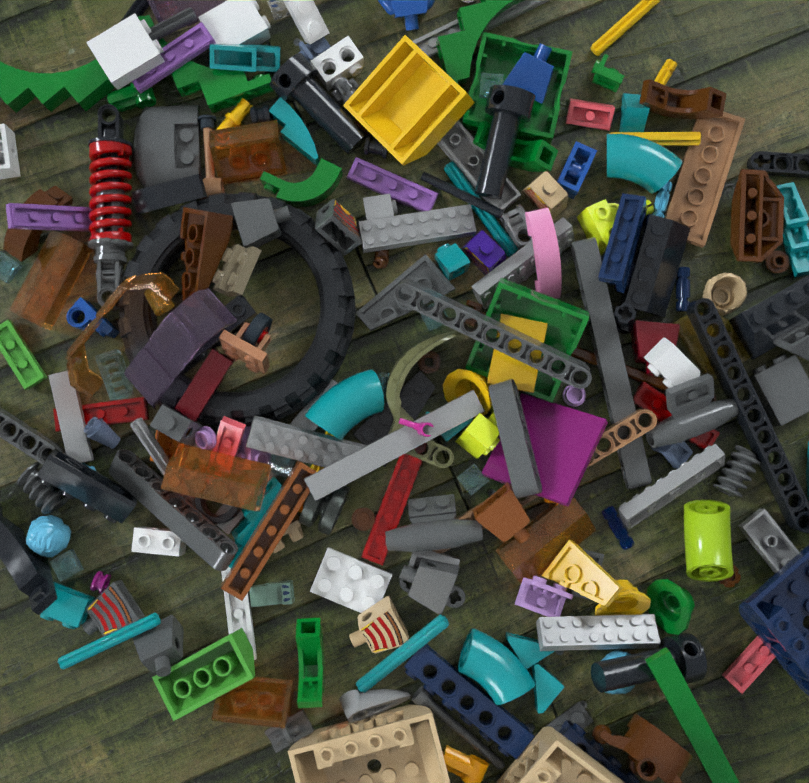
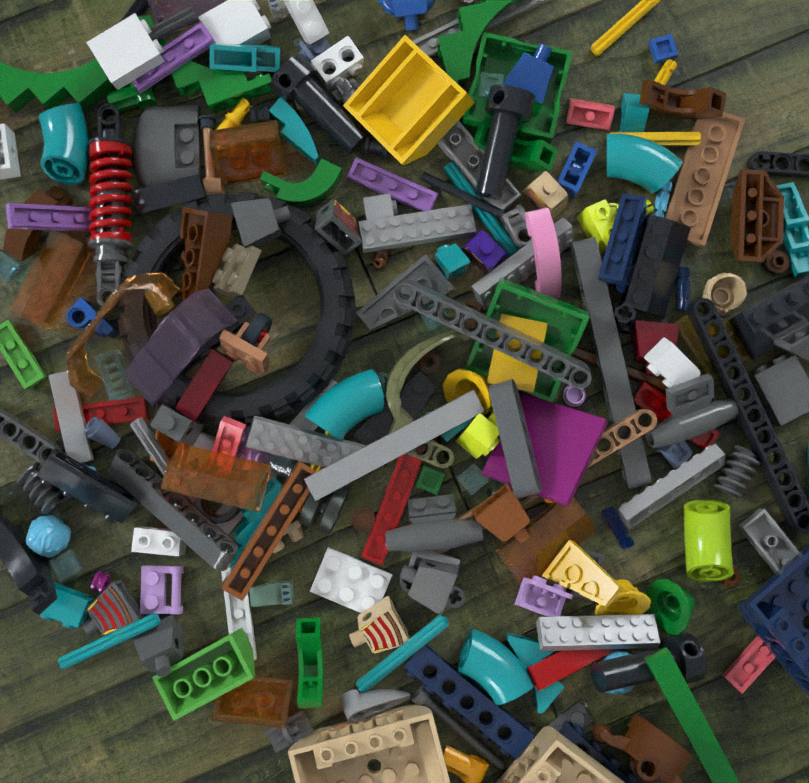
(65, 143): none -> teal brick
(154, 589): none -> lavender plate
(205, 438): lavender plate -> none
(416, 426): dark pink hand -> none
(430, 480): none -> green tile
(562, 664): none -> red tile
(606, 77): green bracket -> none
(663, 48): none -> blue plate

